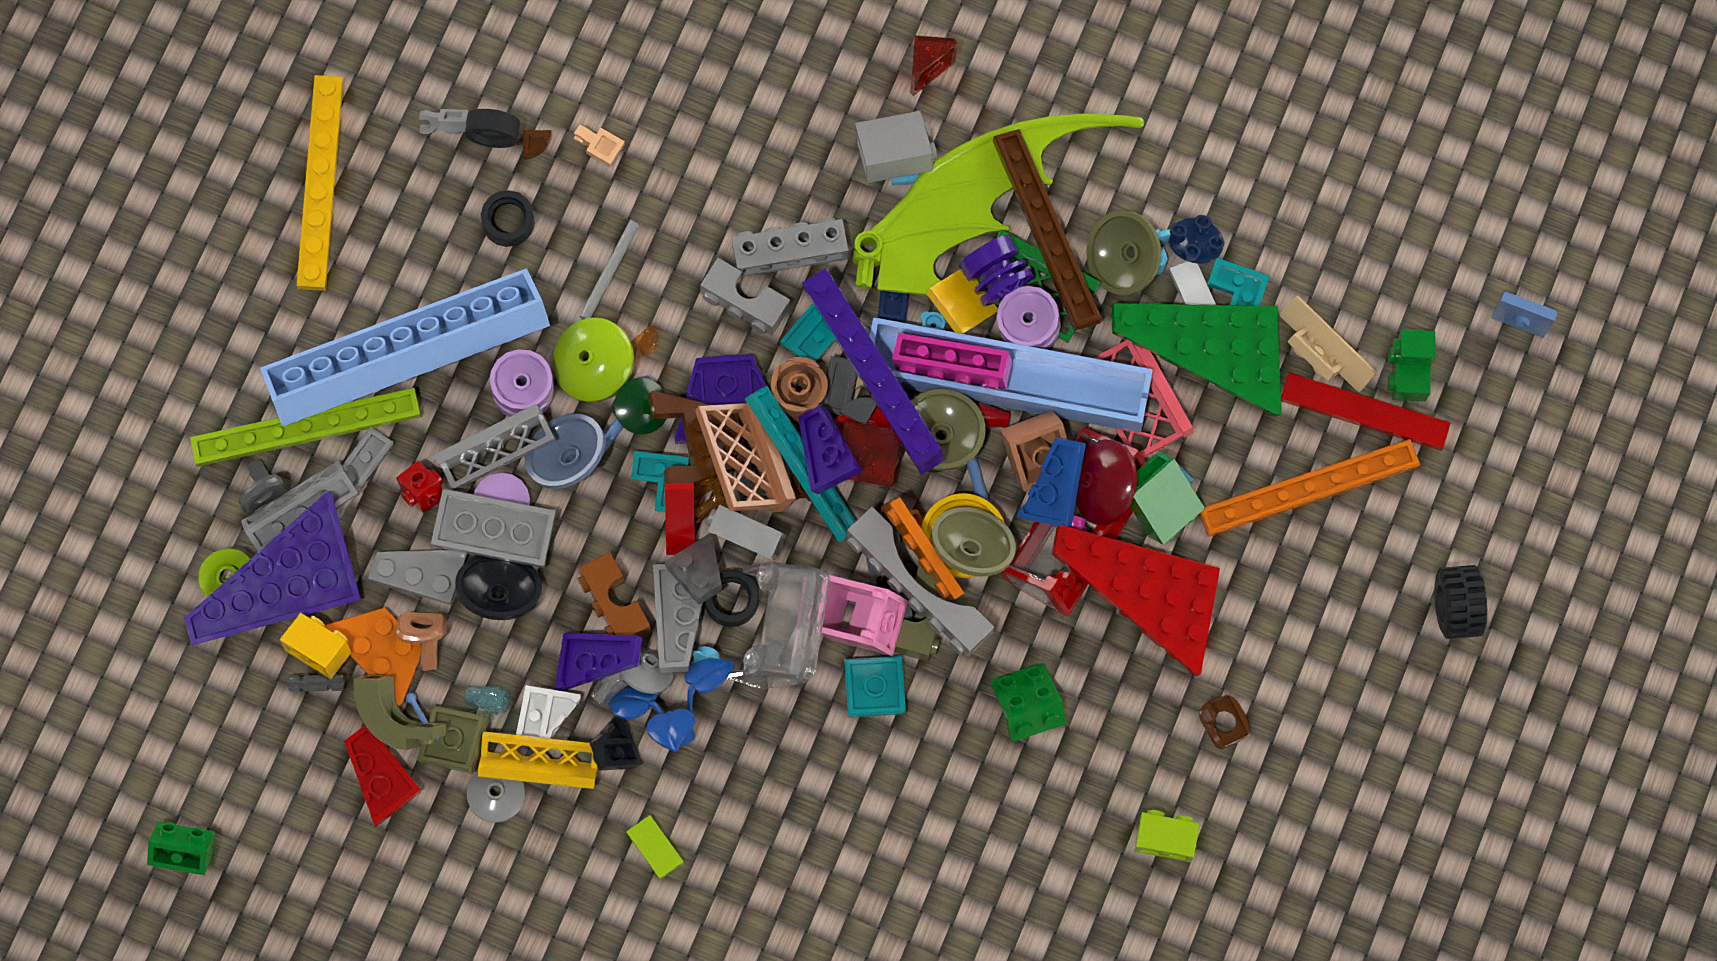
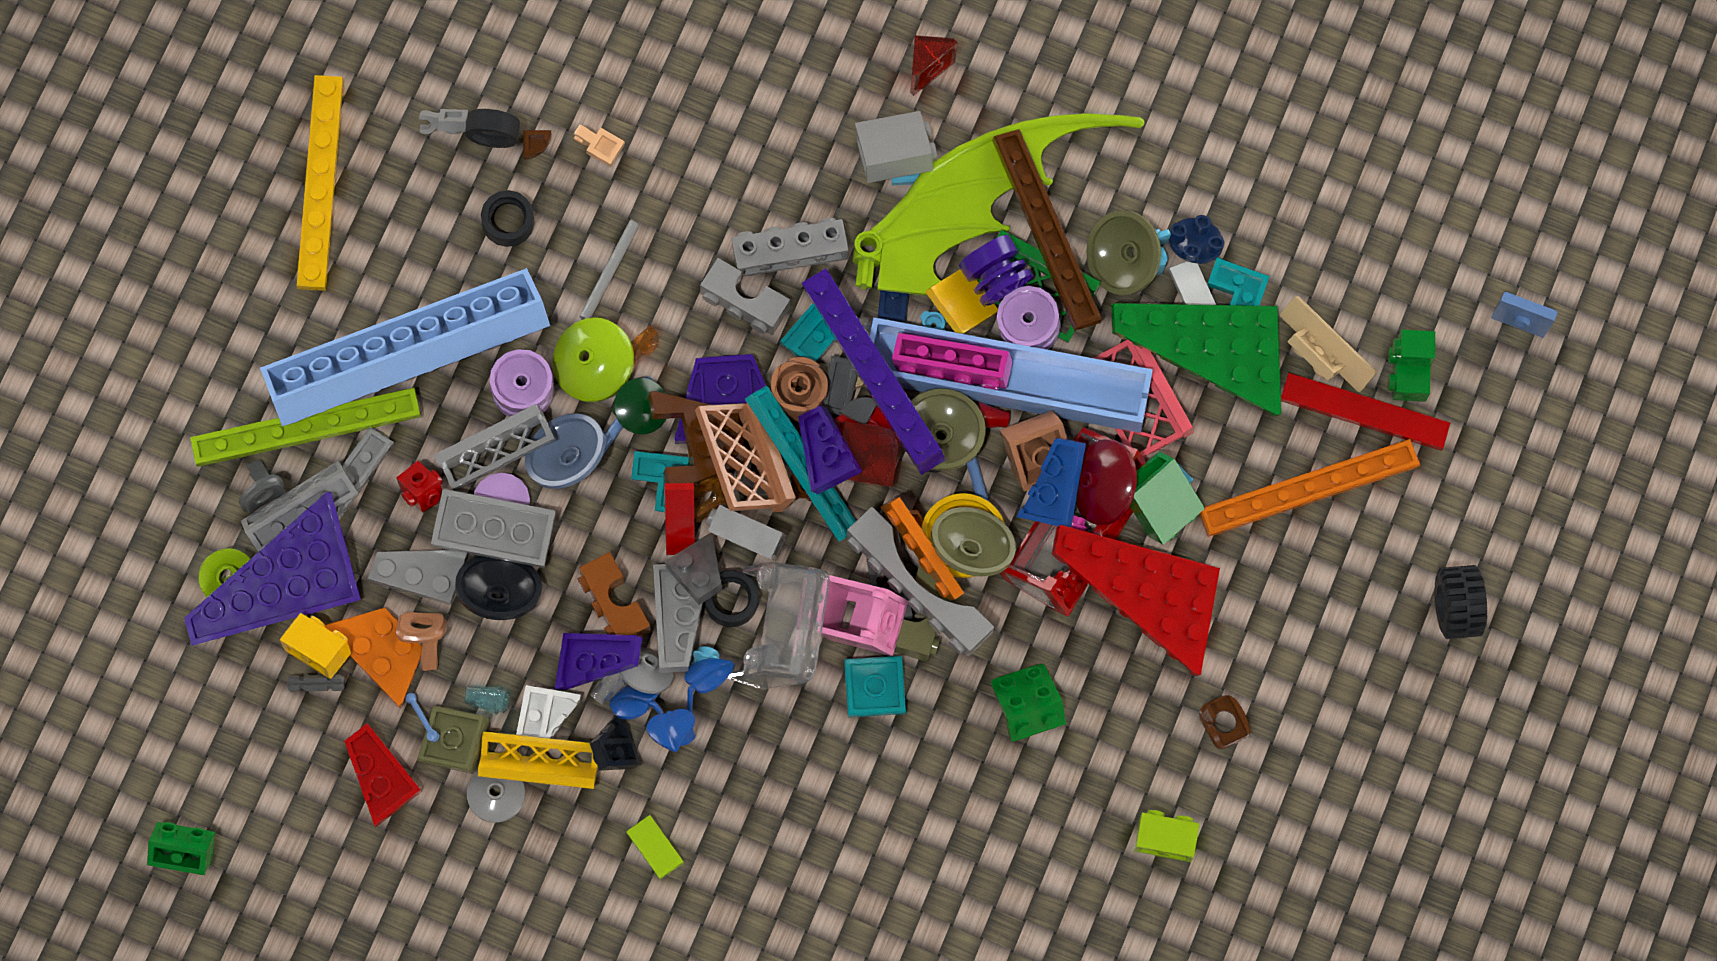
(384, 719): olive arch -> none

